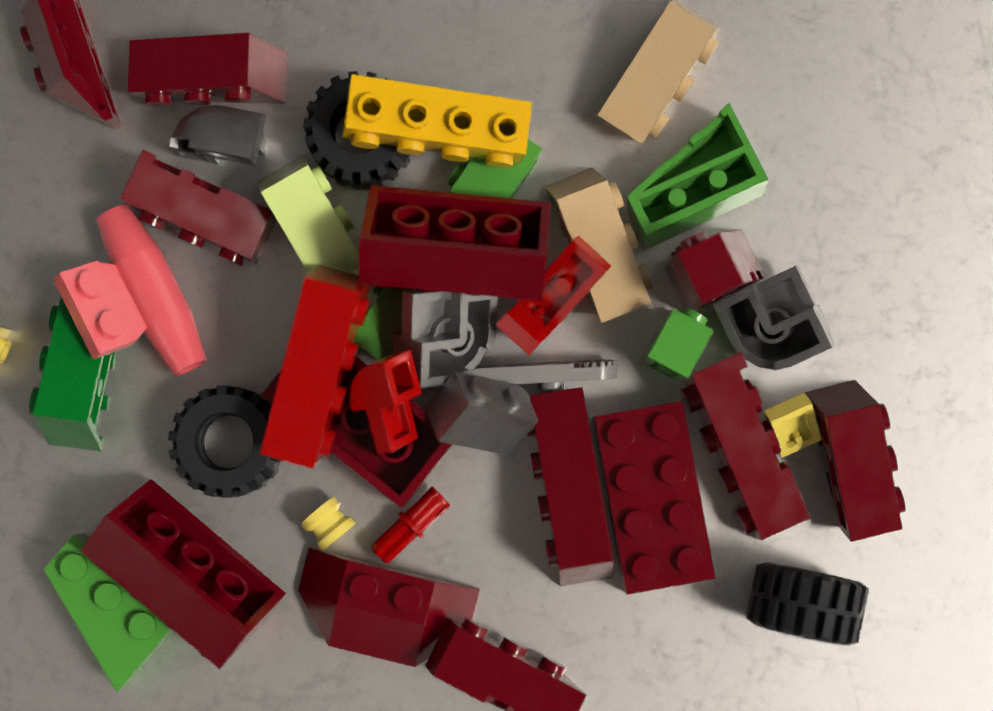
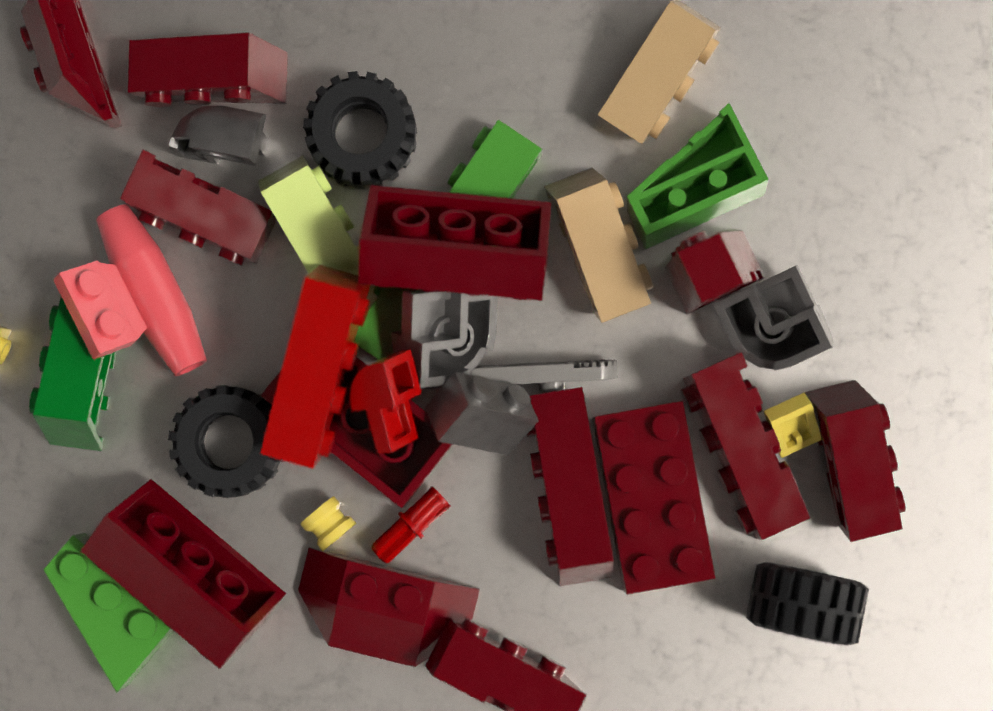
(436, 121): yellow brick -> none
(564, 287): red bracket -> none
(678, 344): bright green brick -> none

